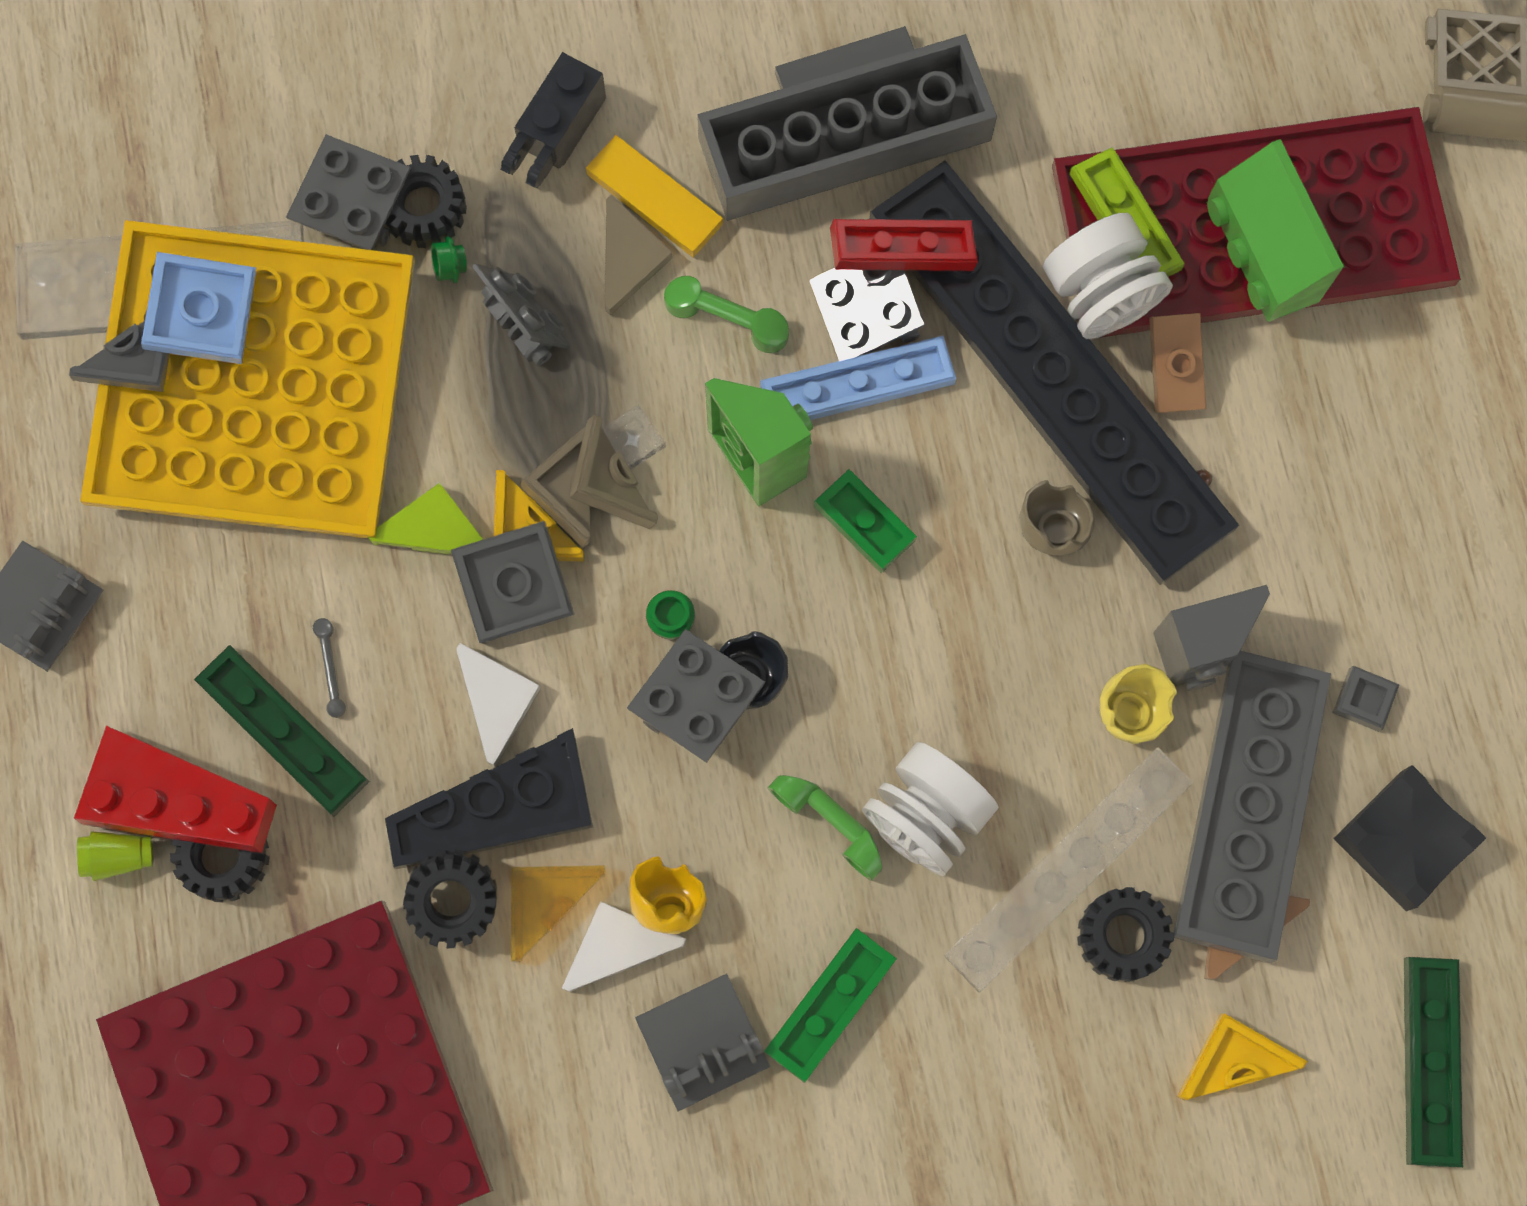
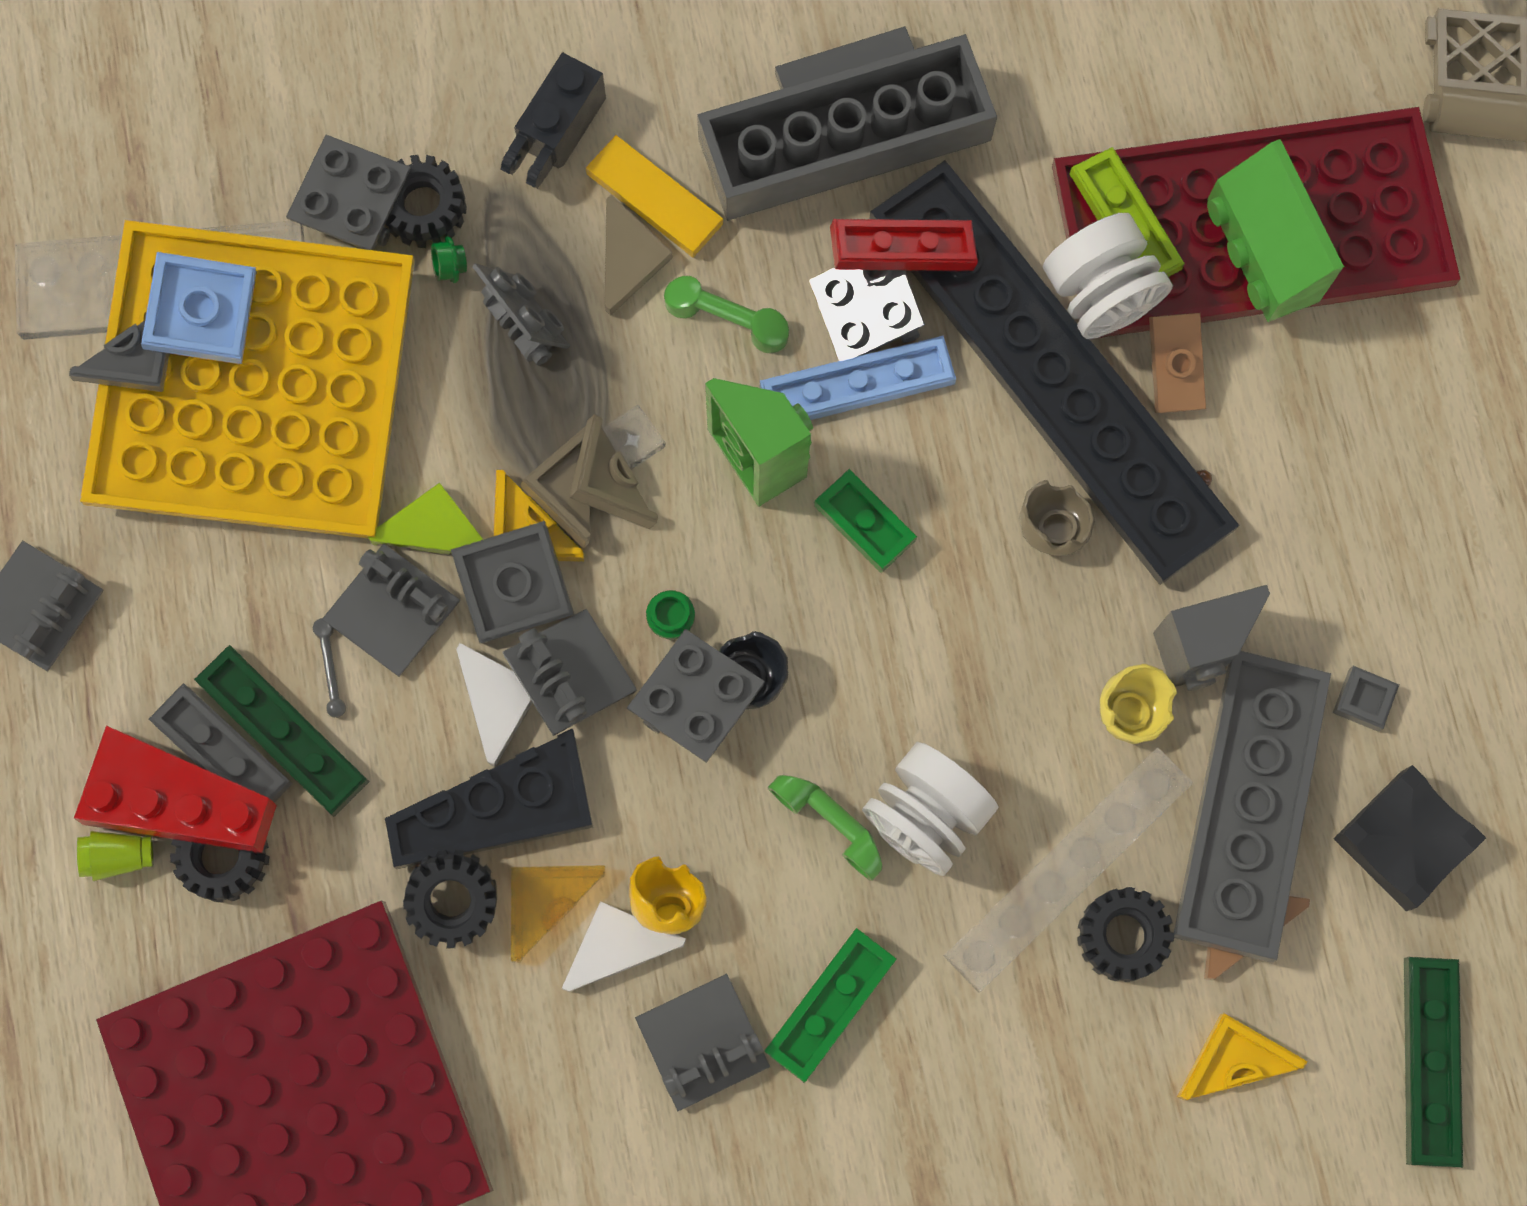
(215, 744): none -> dark grey tile
(390, 609): none -> dark grey hinge
(569, 671): none -> dark grey hinge

